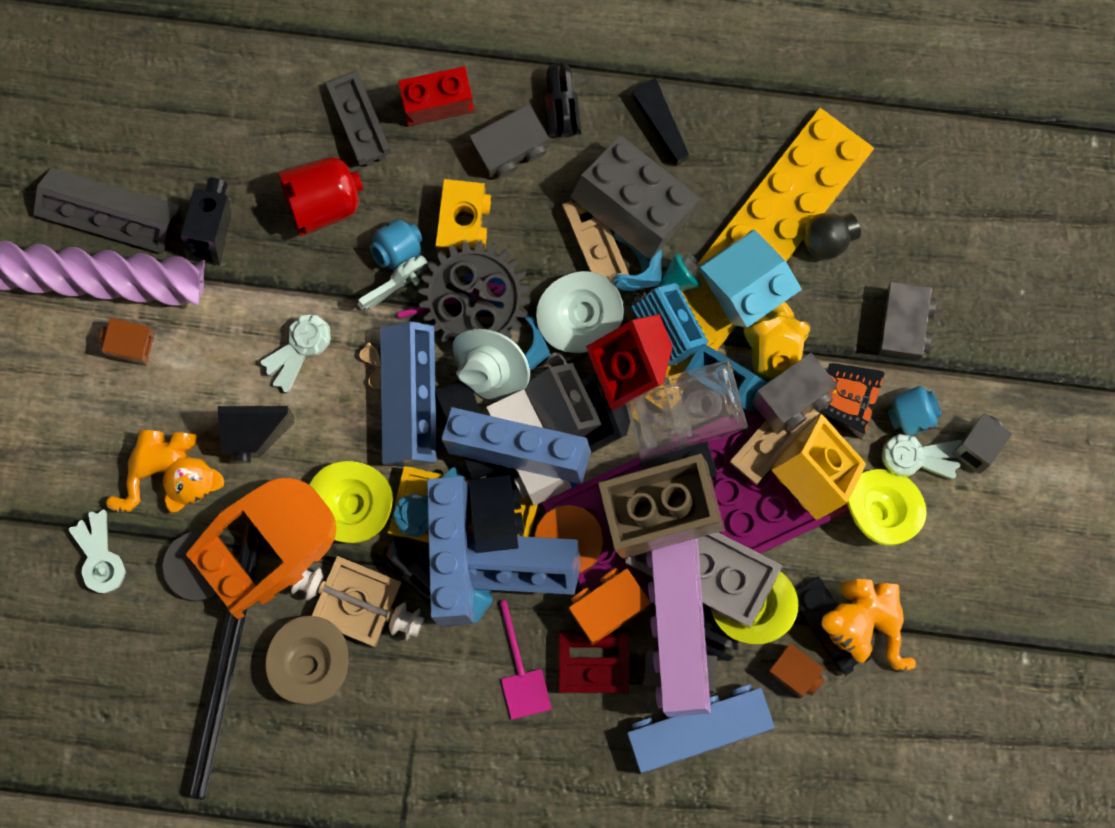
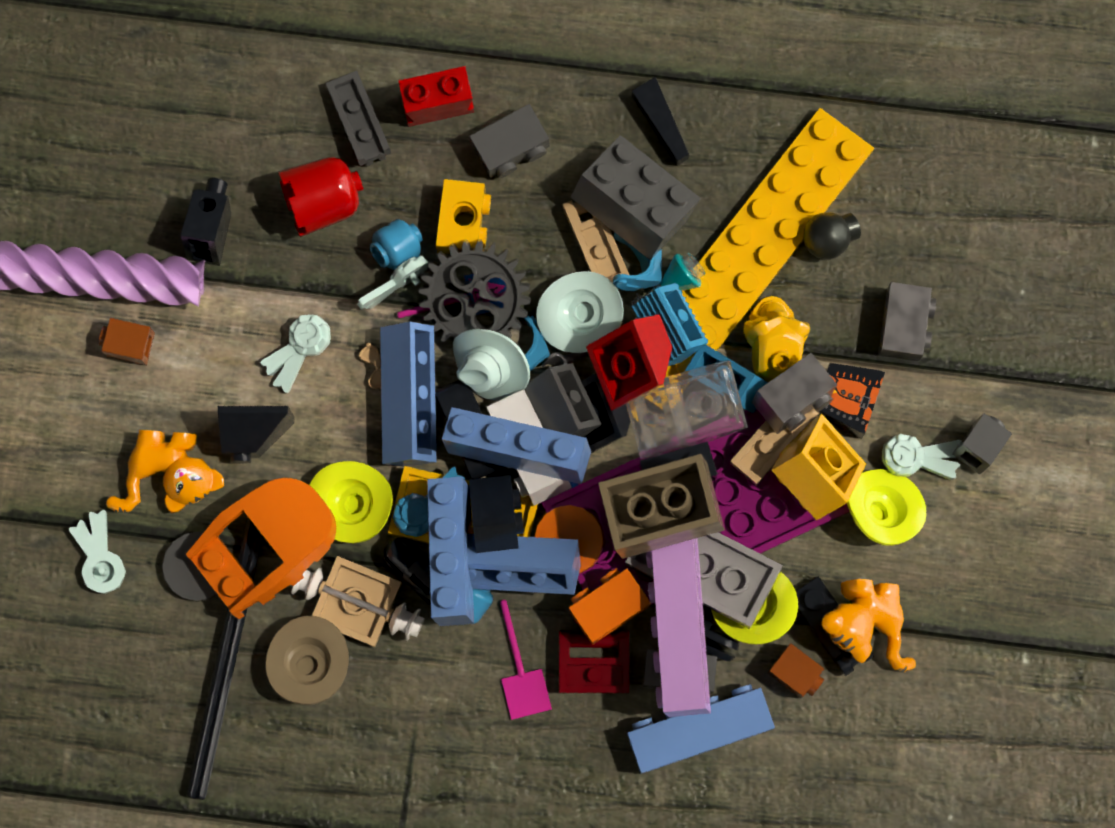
(105, 209): dark grey panel -> none
(563, 100): black arm -> none
(749, 279): medium azure slope -> none
(915, 411): dark azure head -> none

